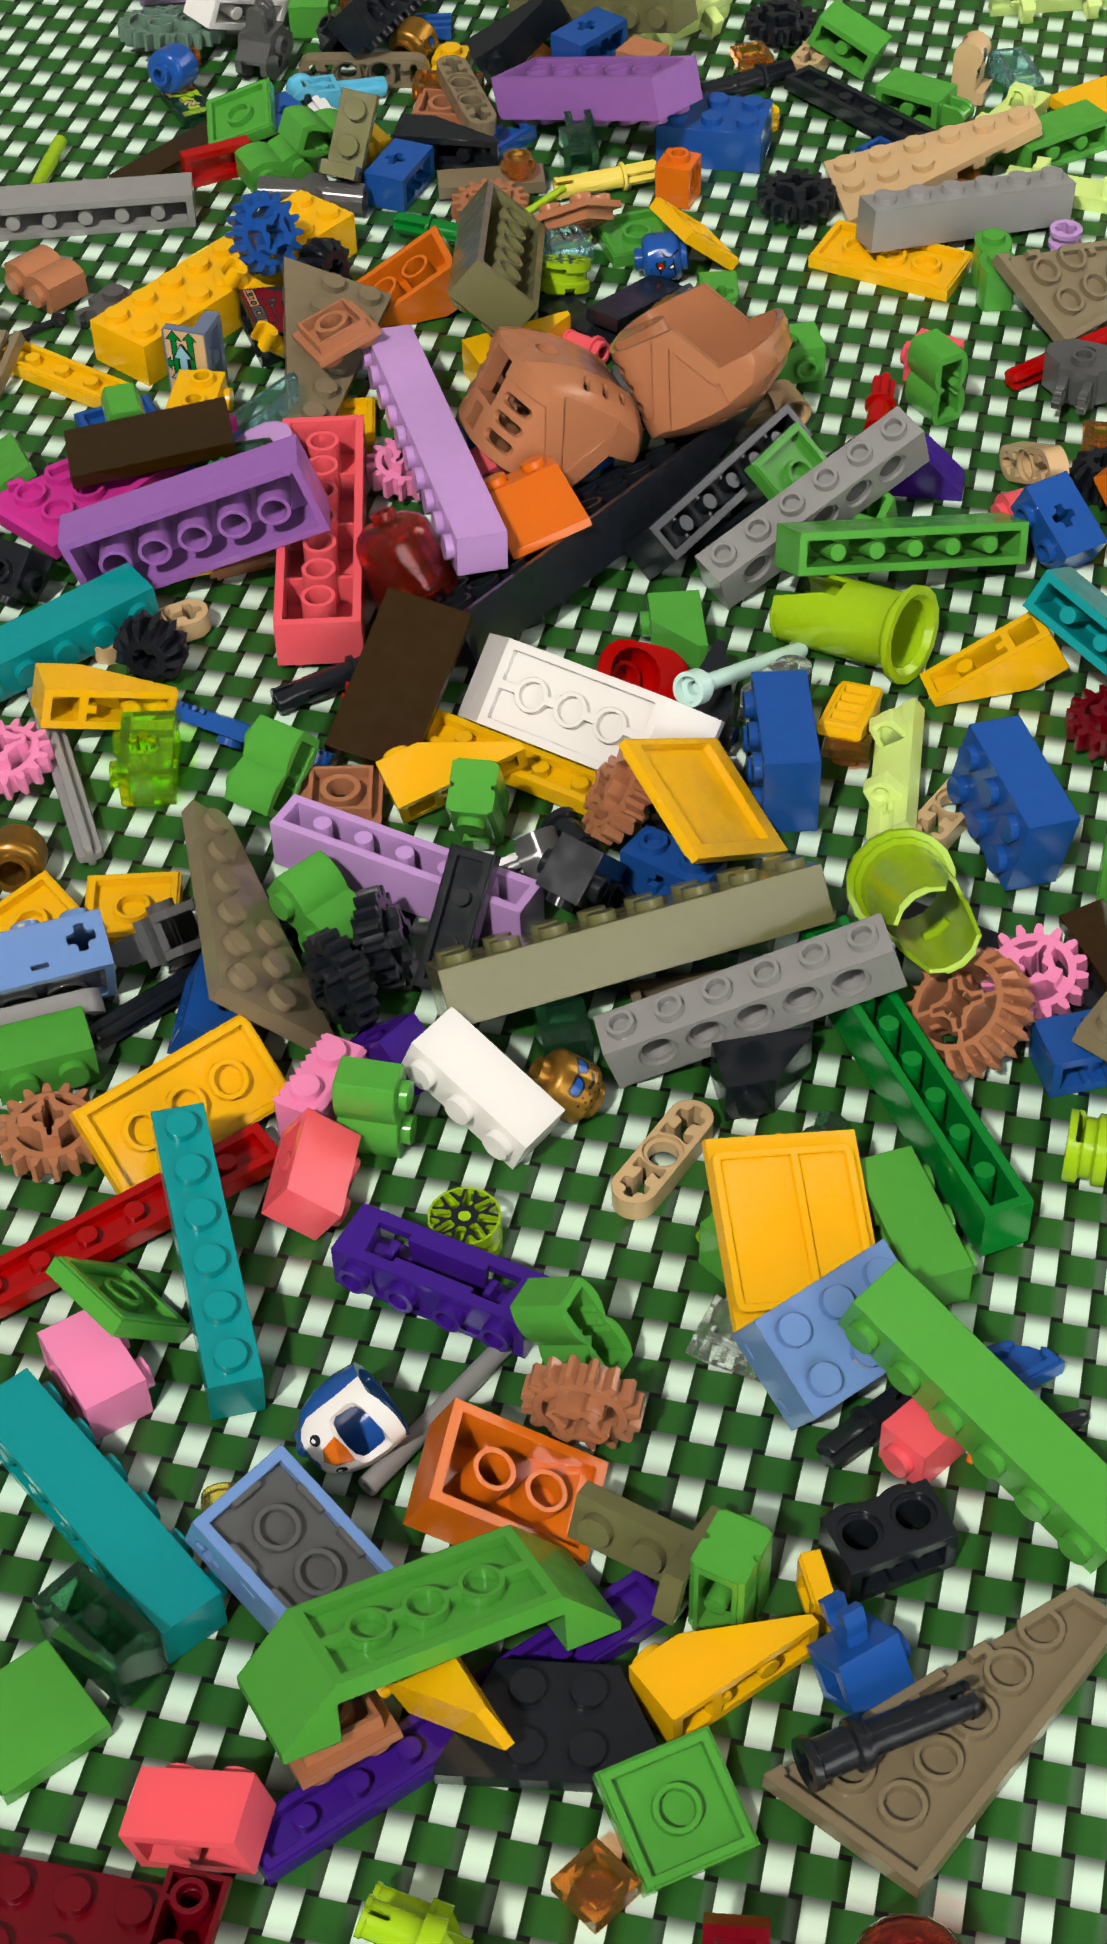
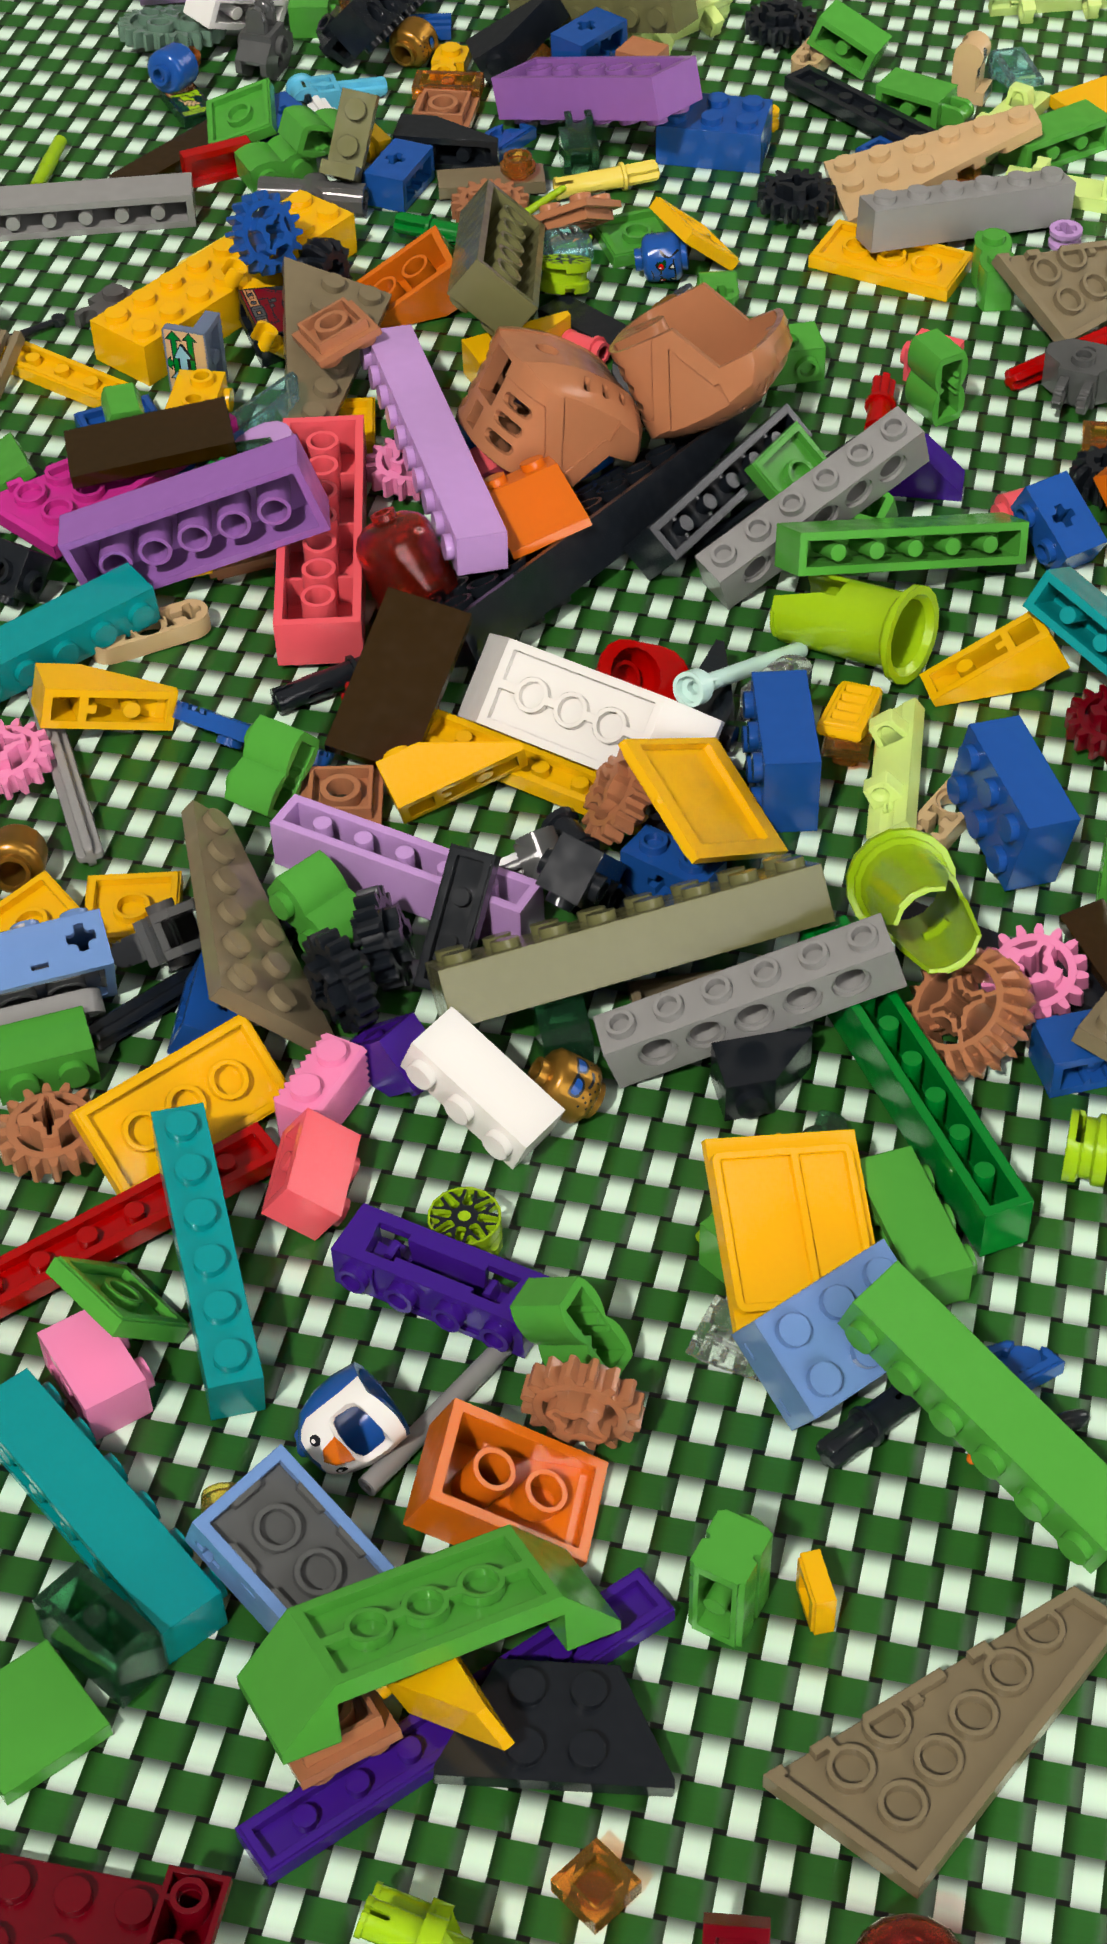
(45, 279): nougat brick -> none
(146, 758): clear neon green brick -> none
(151, 647): black gear -> none
(198, 1818): coral brick -> none
(363, 64): dark tan beam -> none
(375, 1103): bright green brick -> none
(466, 94): dark tan beam -> none
(477, 802): bright green brick -> none
(629, 303): black tile -> none
(640, 1542): olive bracket -> none
(661, 1179): tan beam -> none
(675, 1811): bright green tile -> none
(676, 623): bright green slope -> none
(678, 177): orange brick -> none
(715, 1670): yellow slope -> none
(748, 54): clear orange plate -> none
(758, 77): black axle -> none
(779, 394): tan axle -> none
(859, 1658): blue brick -> none
(860, 1742): black pin -> none
(893, 1552): black brick -> none
(914, 1447): coral brick -> none
(1032, 461): tan beam -> none

